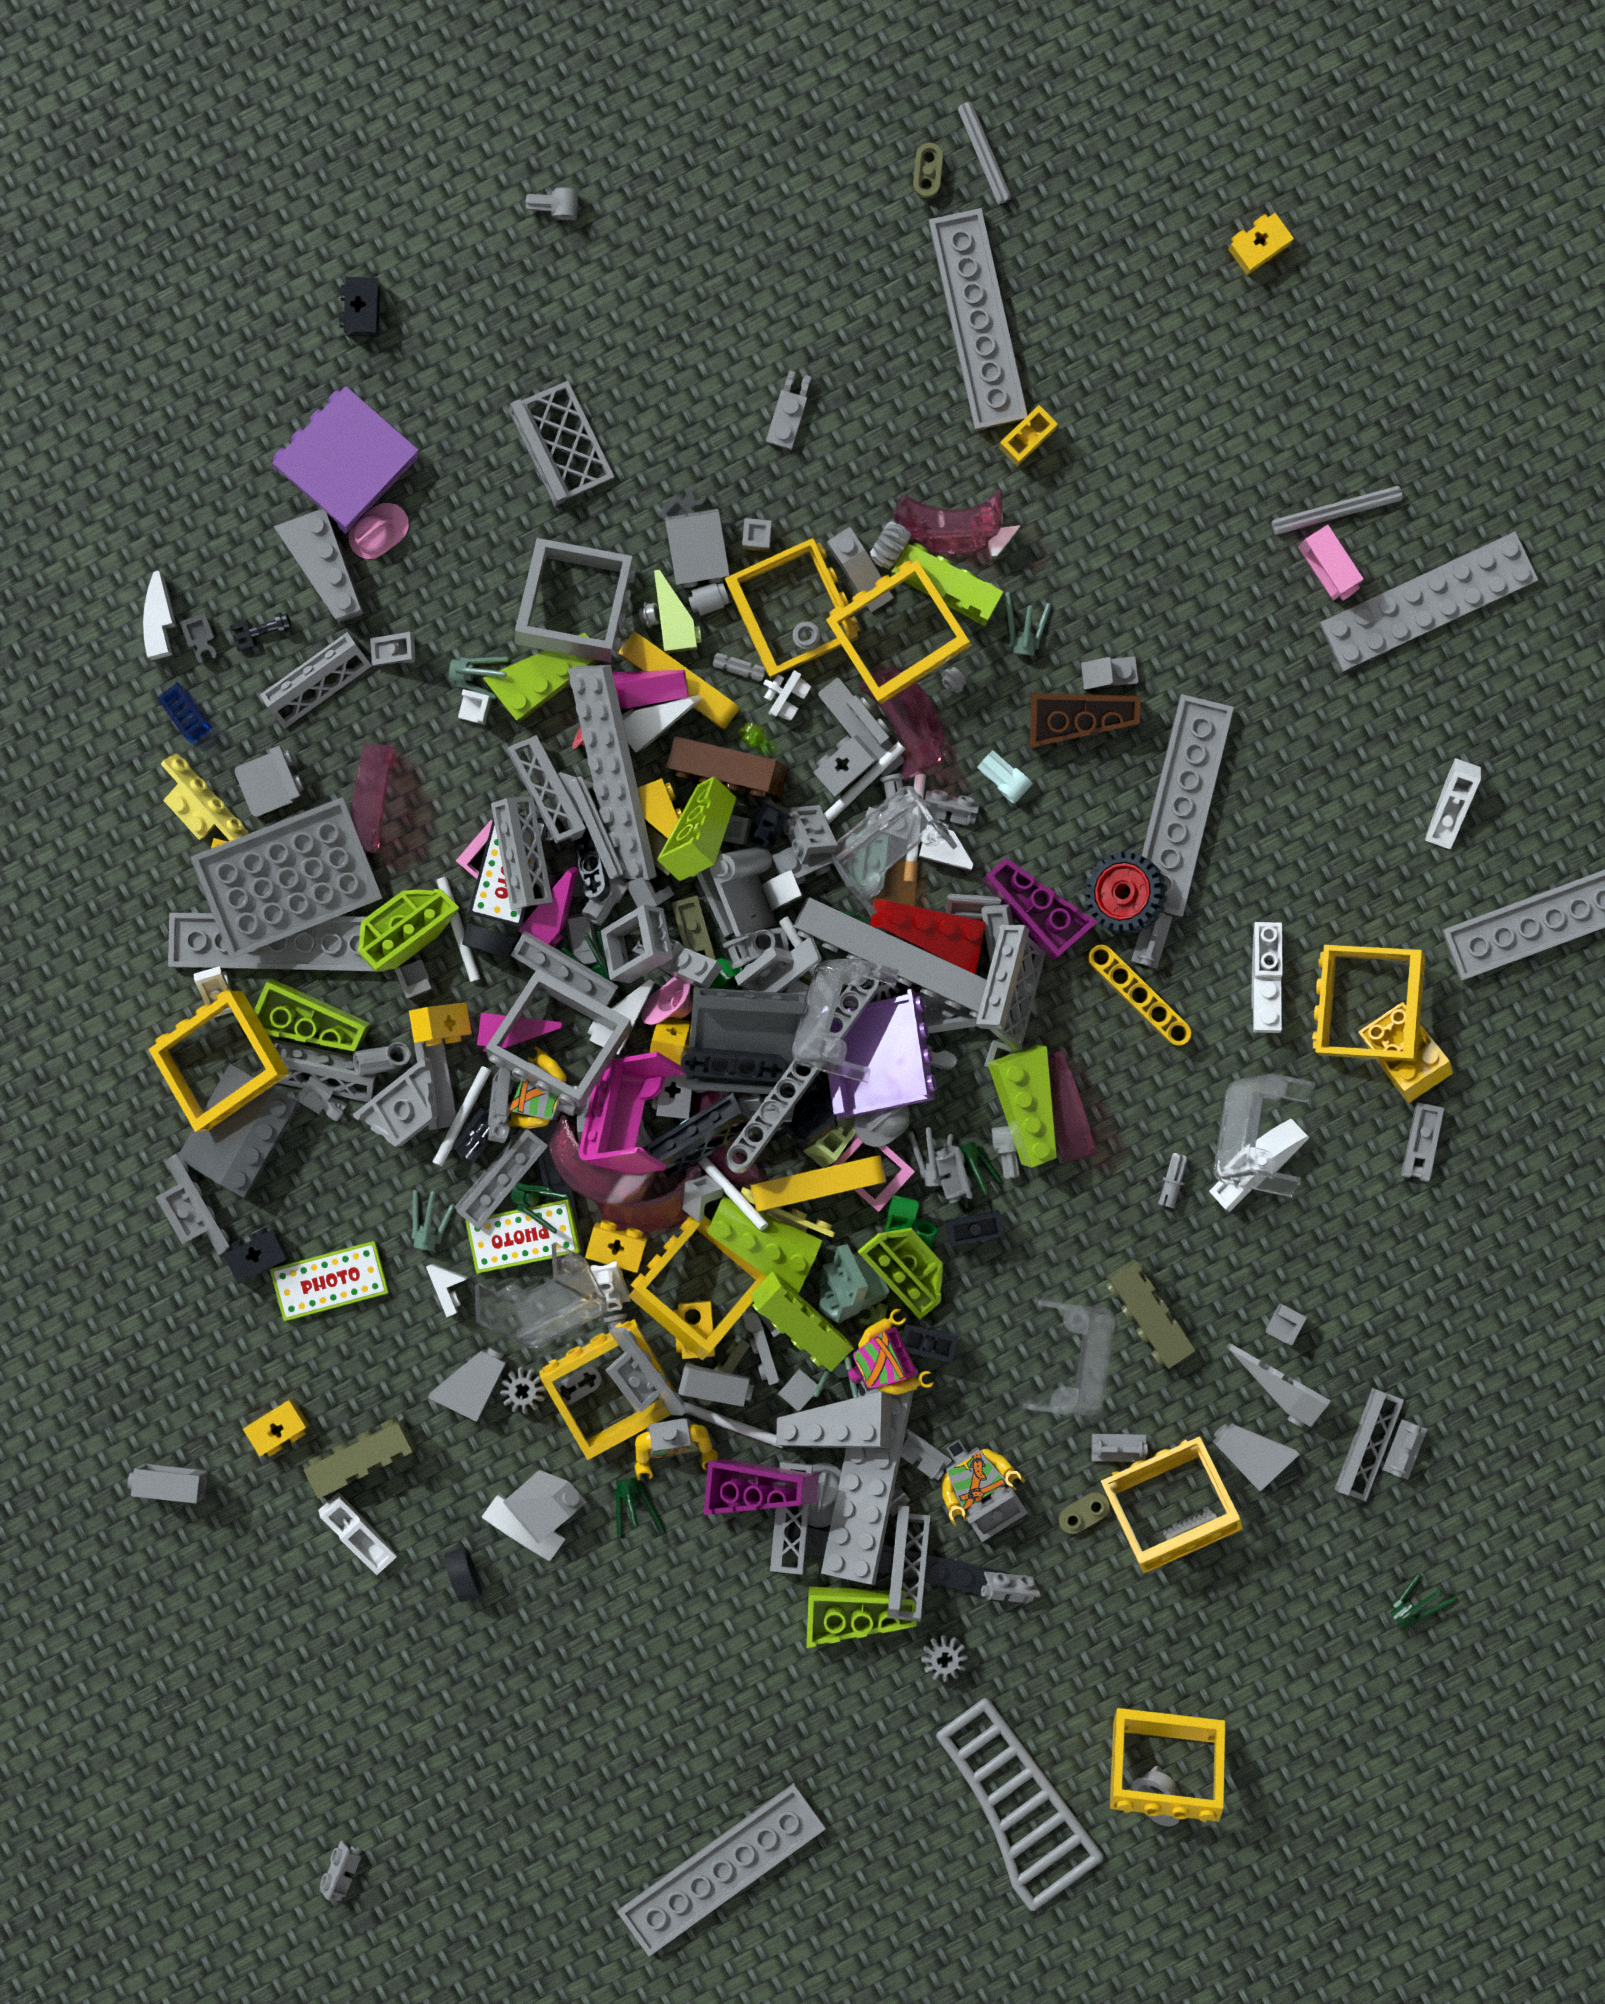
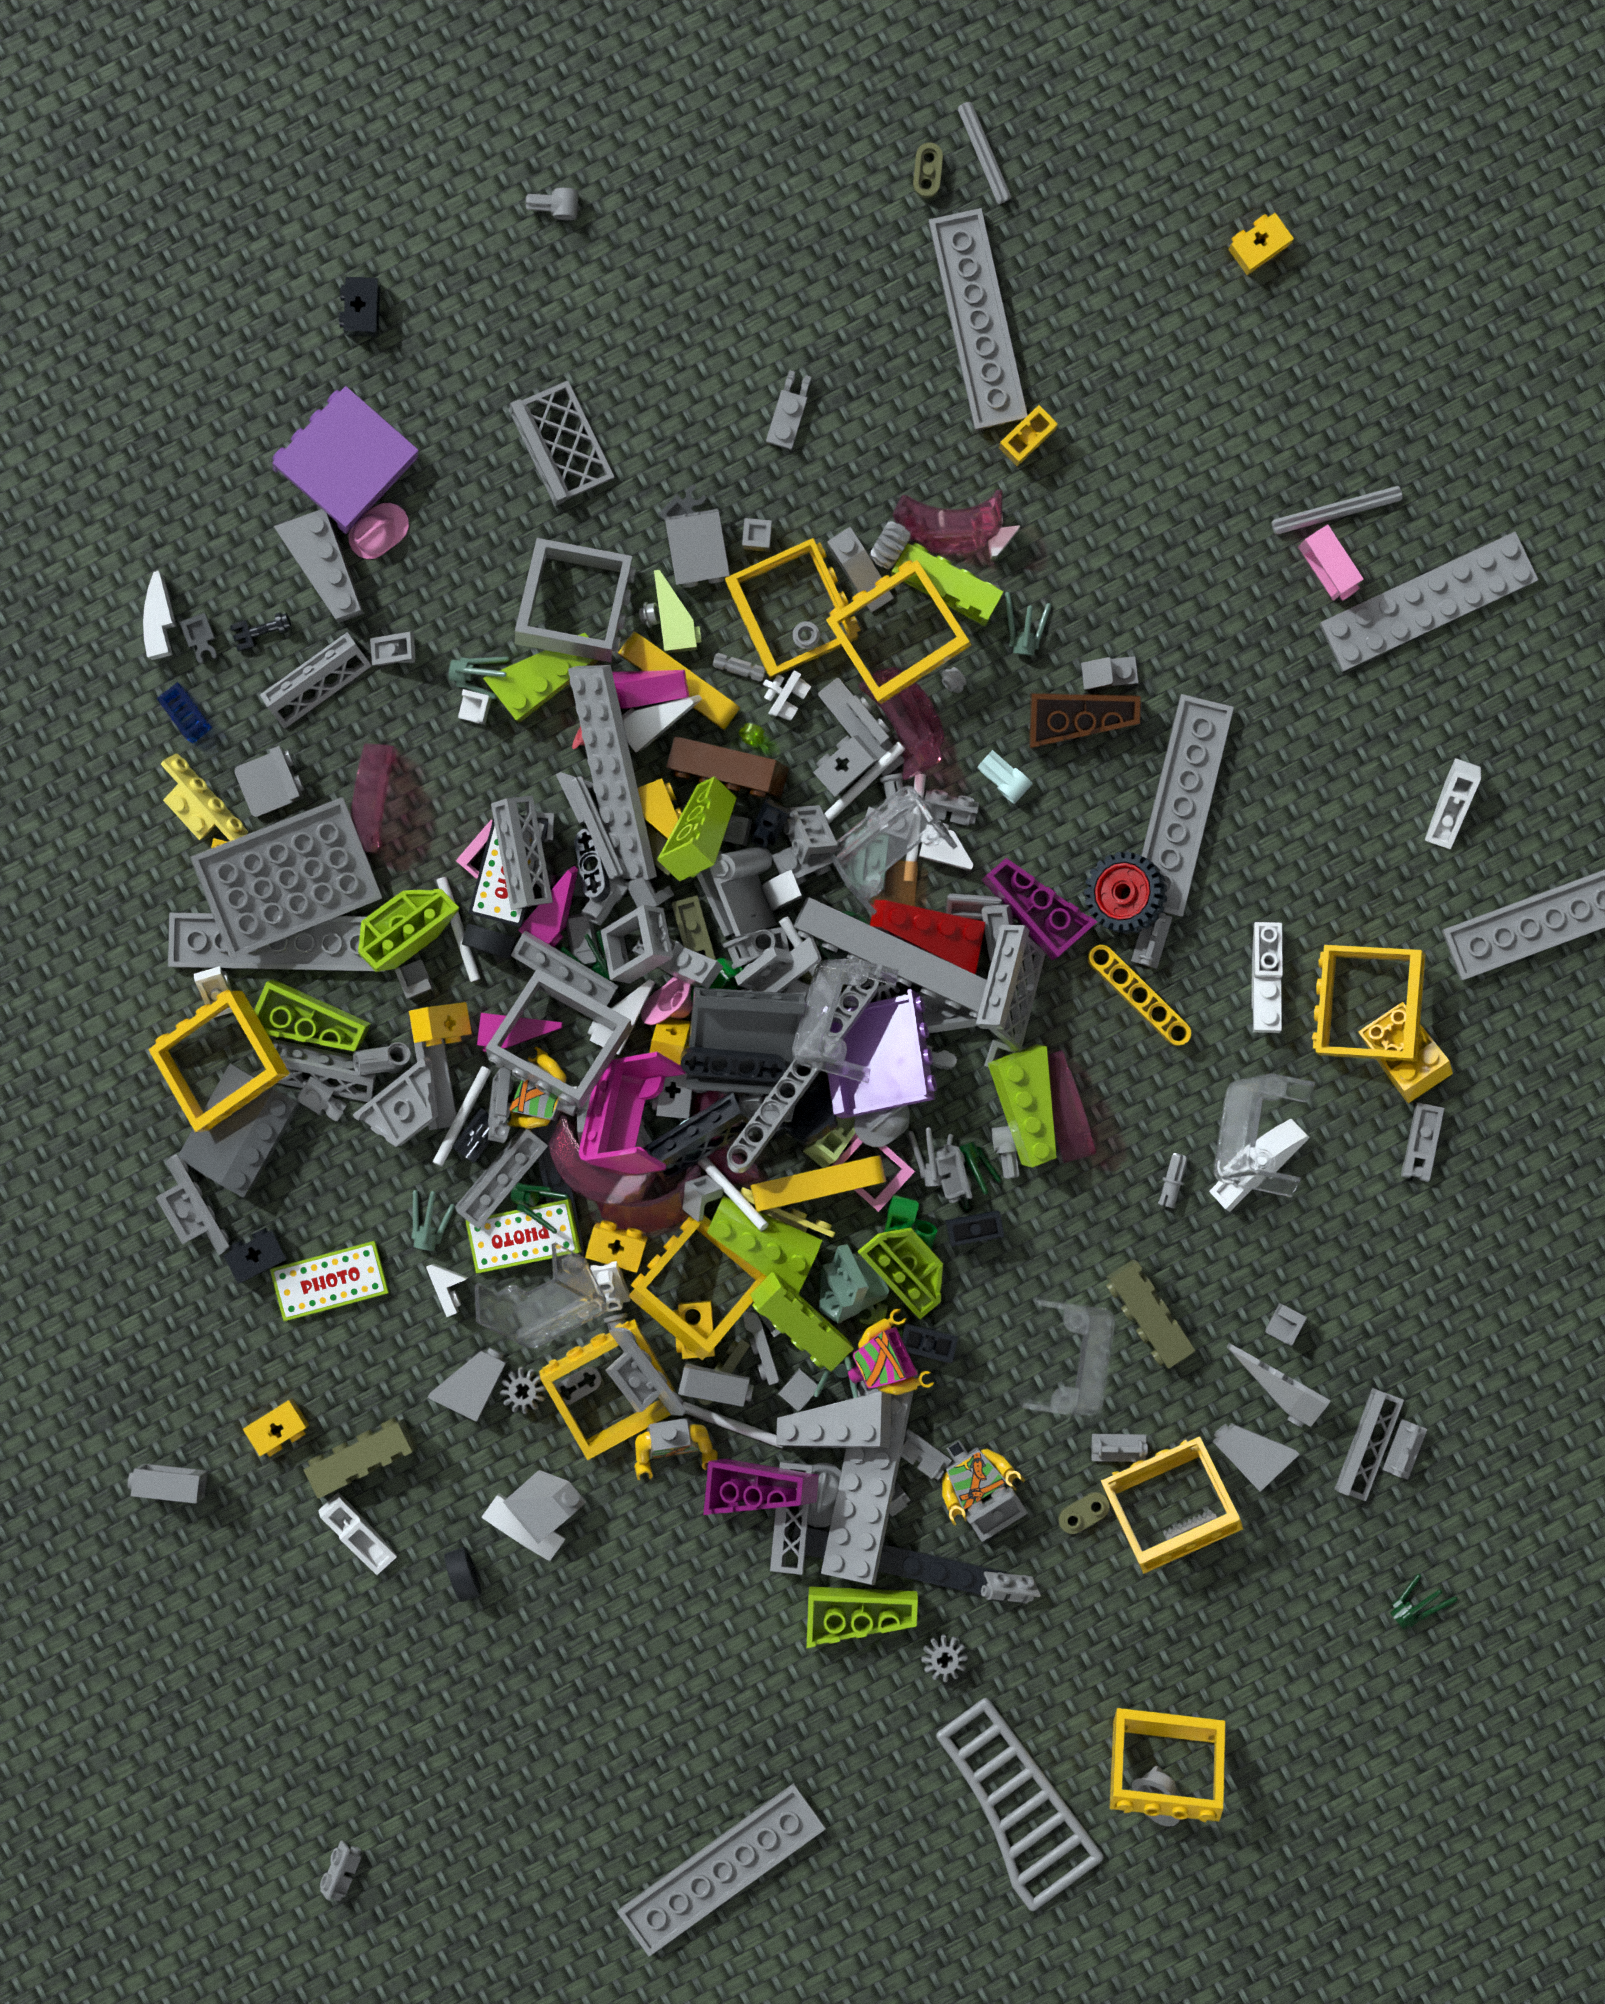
(551, 786): light grey fence -> none
(628, 1491): dark green plant -> none
(708, 598): light grey brick -> none
(898, 1565): light grey fence -> none

